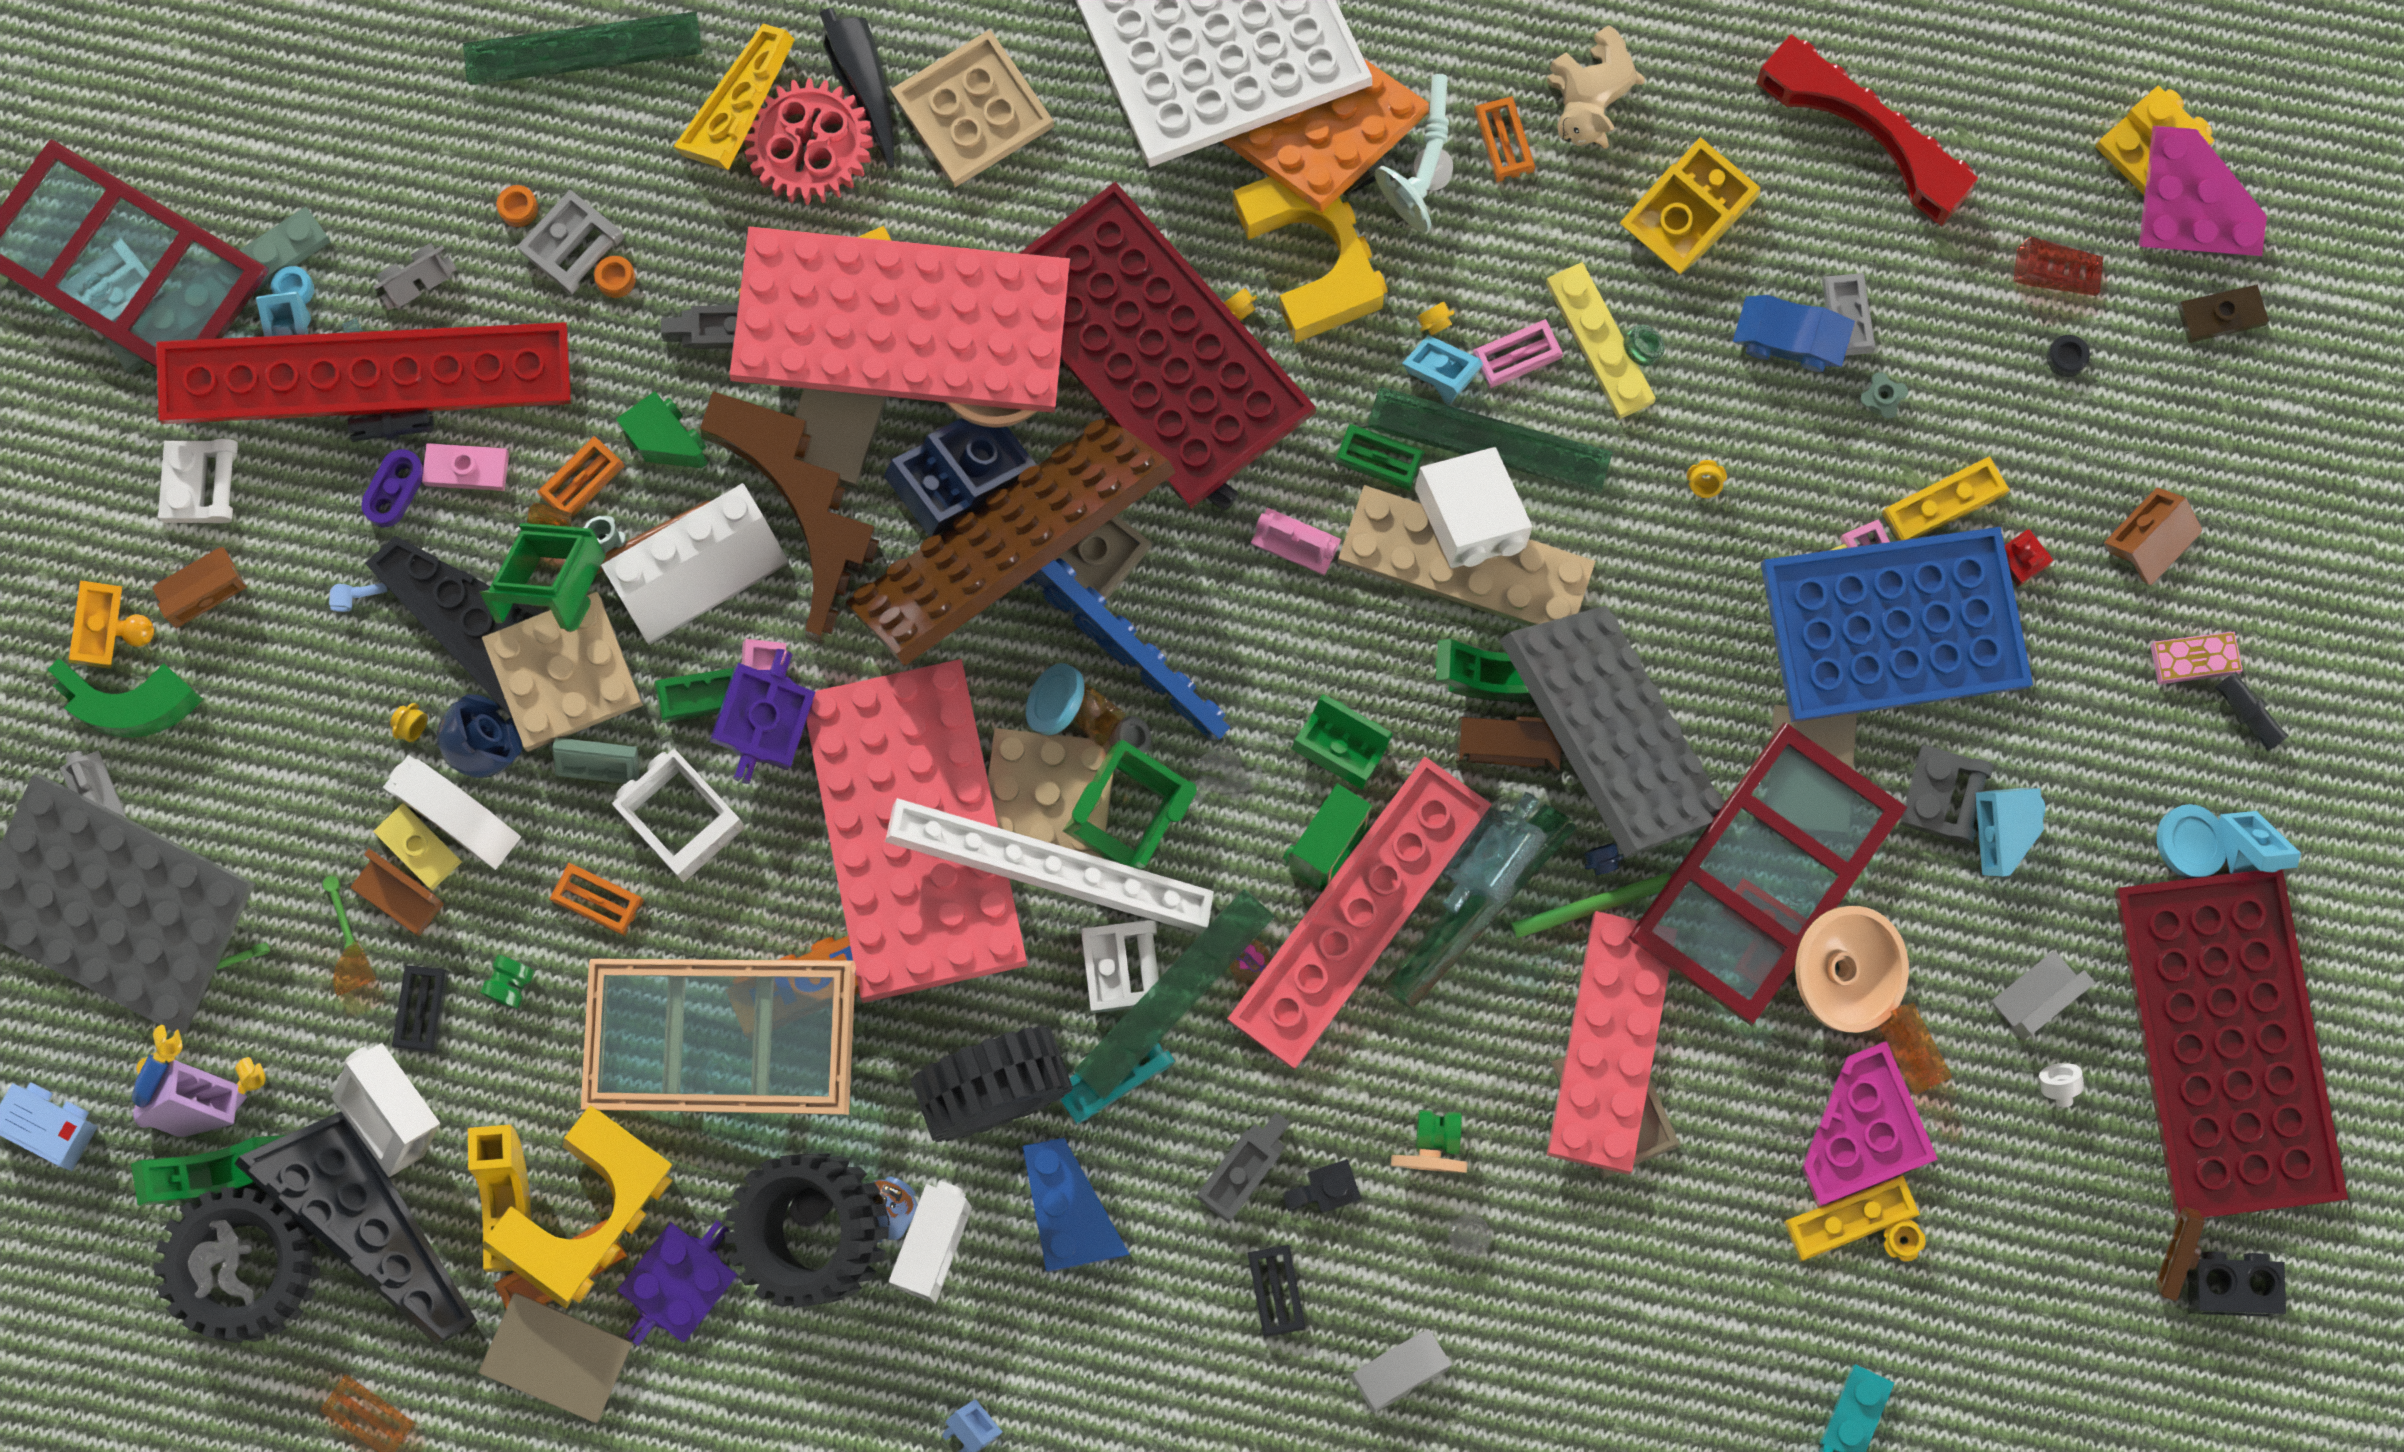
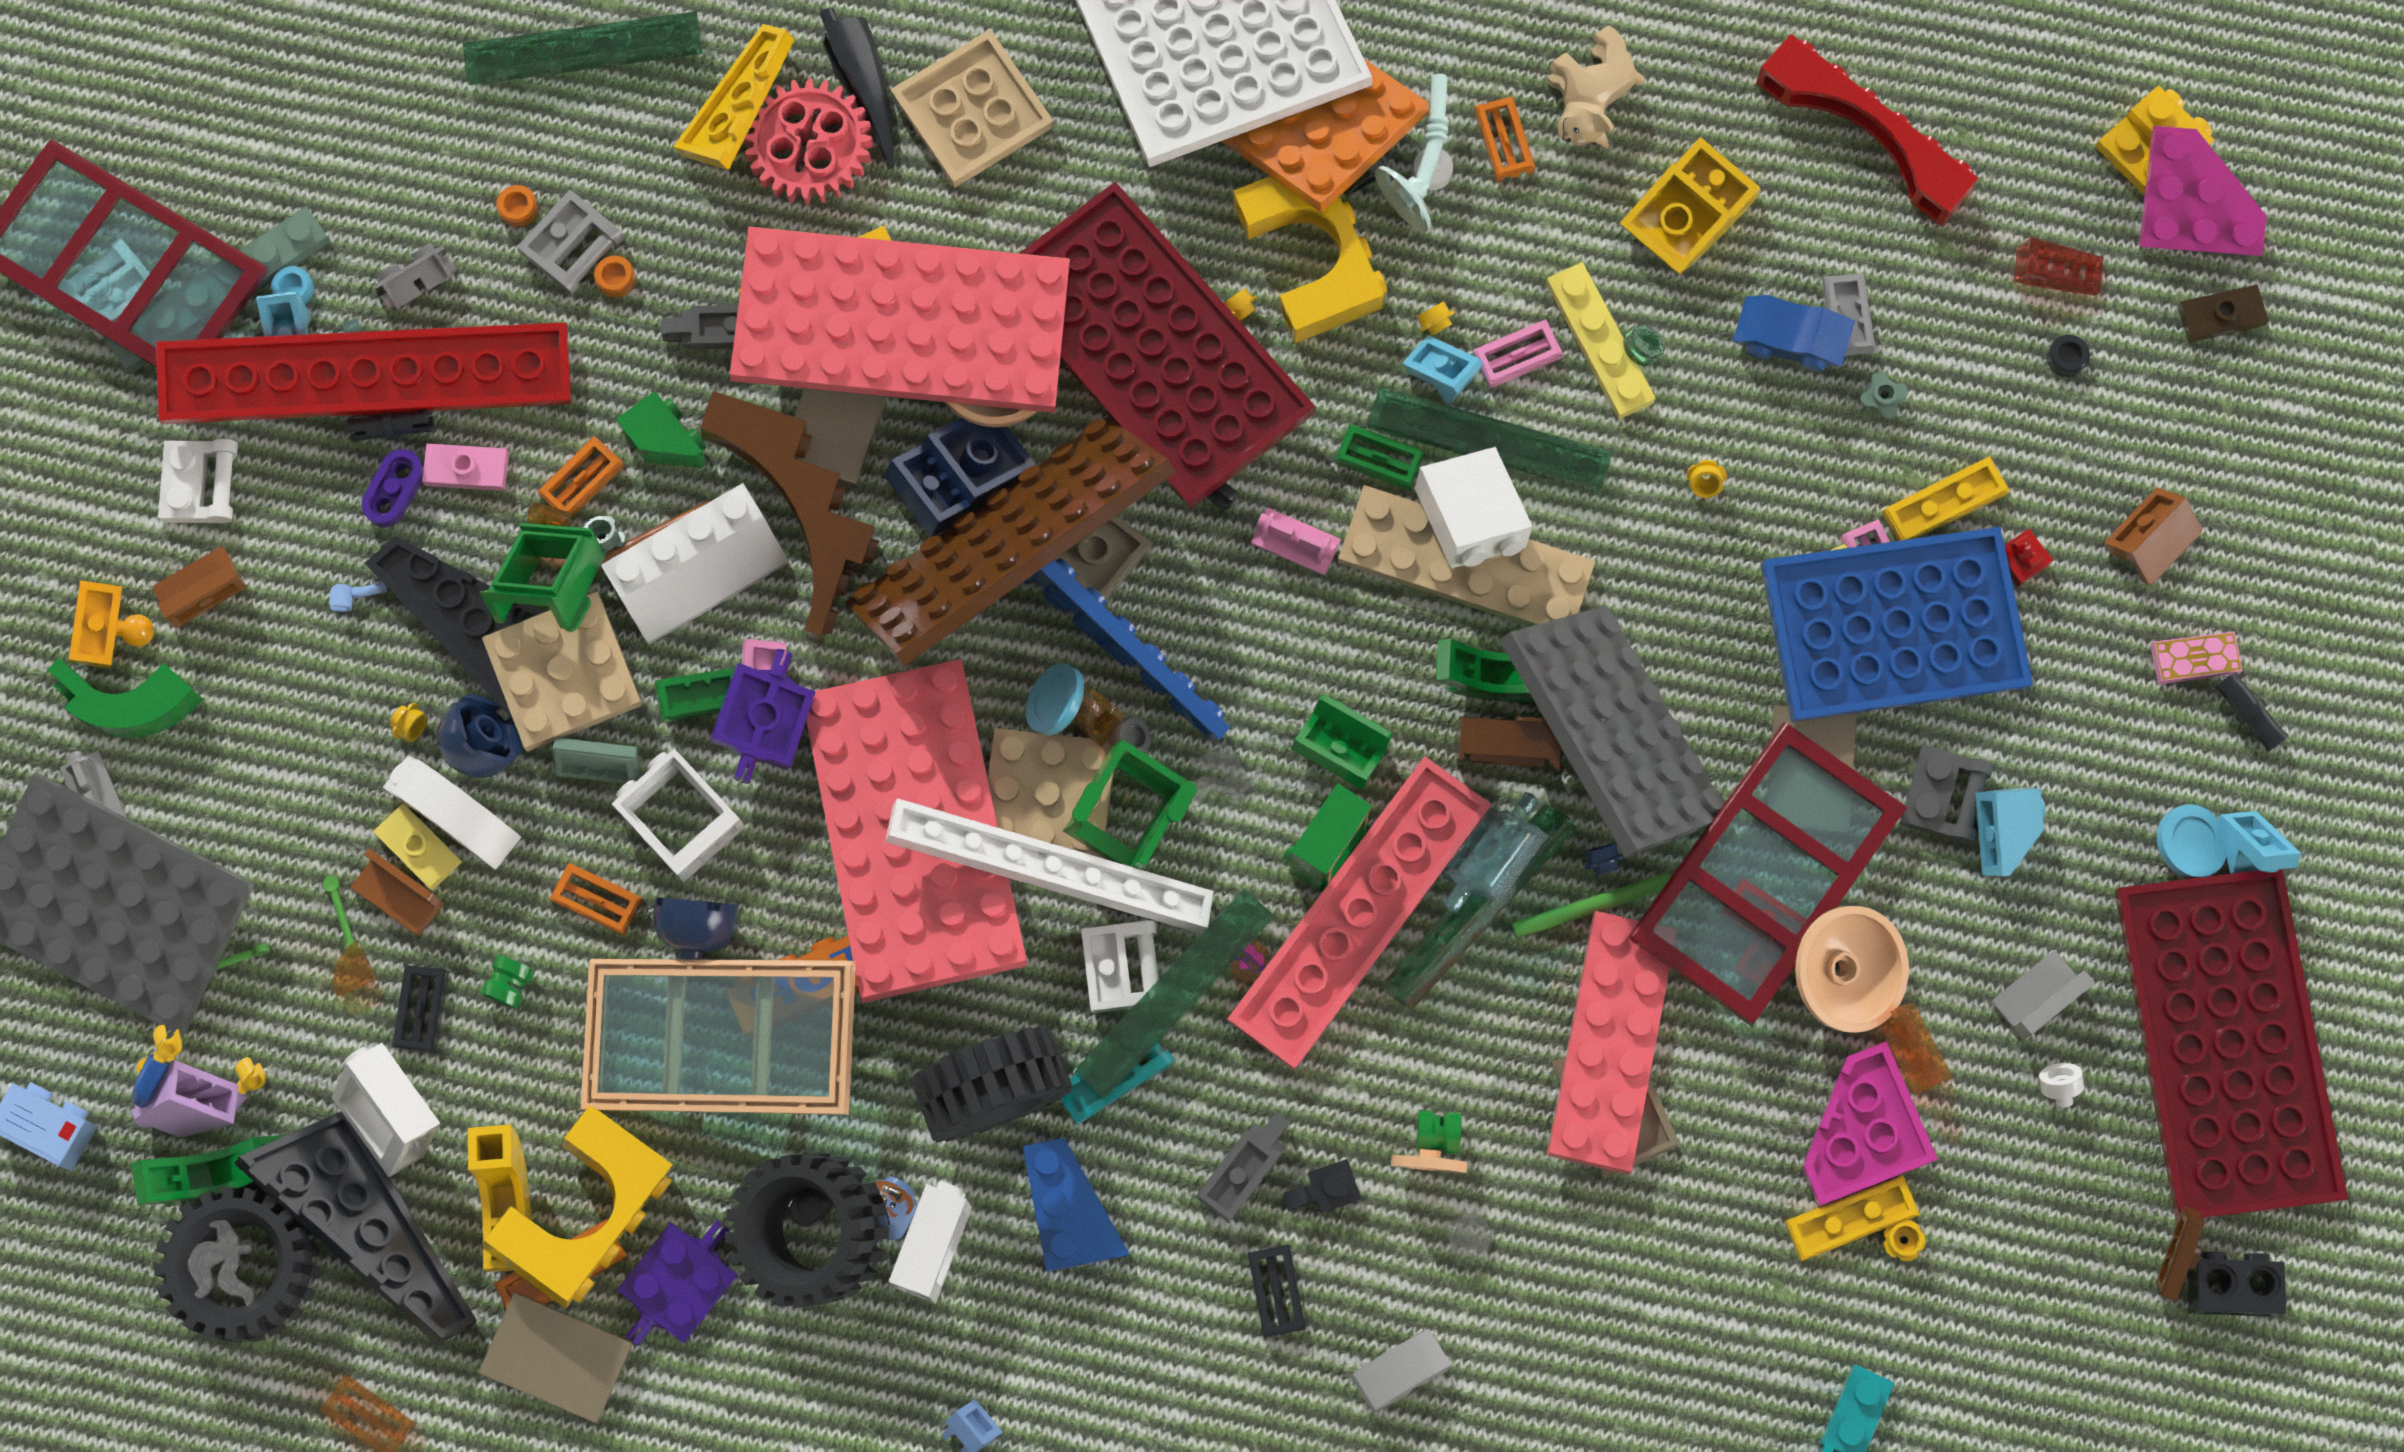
(694, 925): none -> dark blue cylinder

